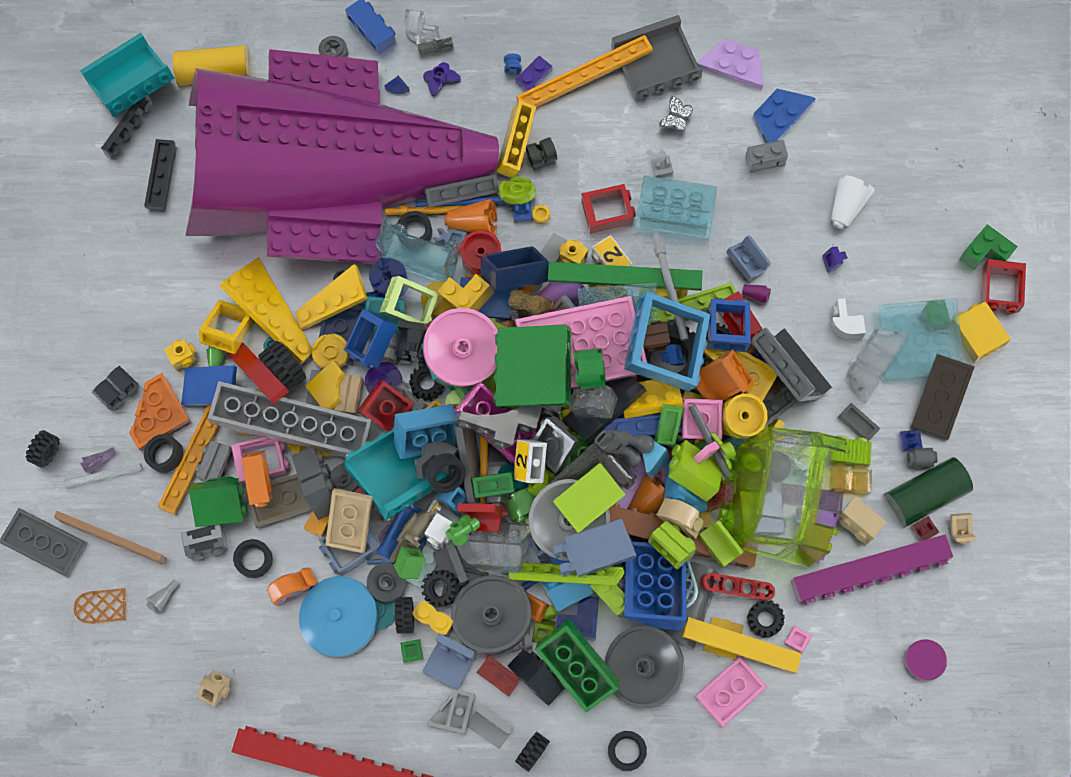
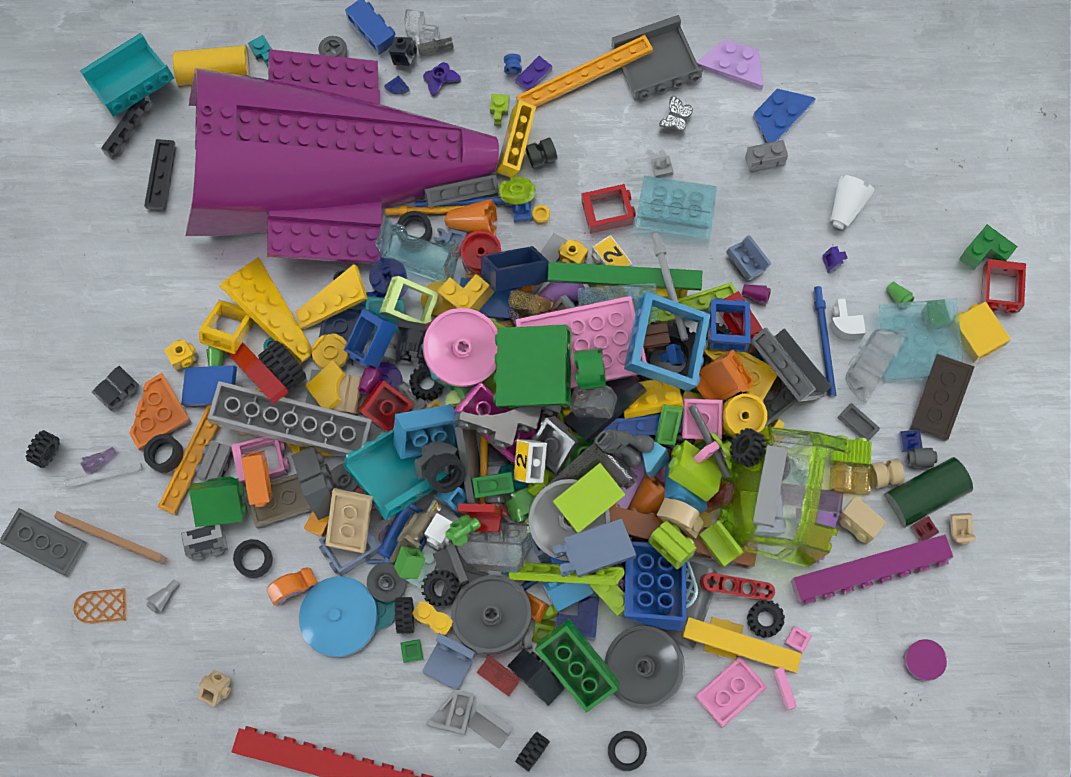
(260, 48): none -> teal plate
(369, 379): none -> magenta cone
(403, 51): none -> black brick
(499, 105): none -> lime plate
(748, 447): none -> black tyre
(770, 486): none -> light grey tile
(784, 688): none -> bright pink tile
(820, 306): none -> blue bar
(887, 473): none -> tan wheel
(899, 293): none -> bright green cone

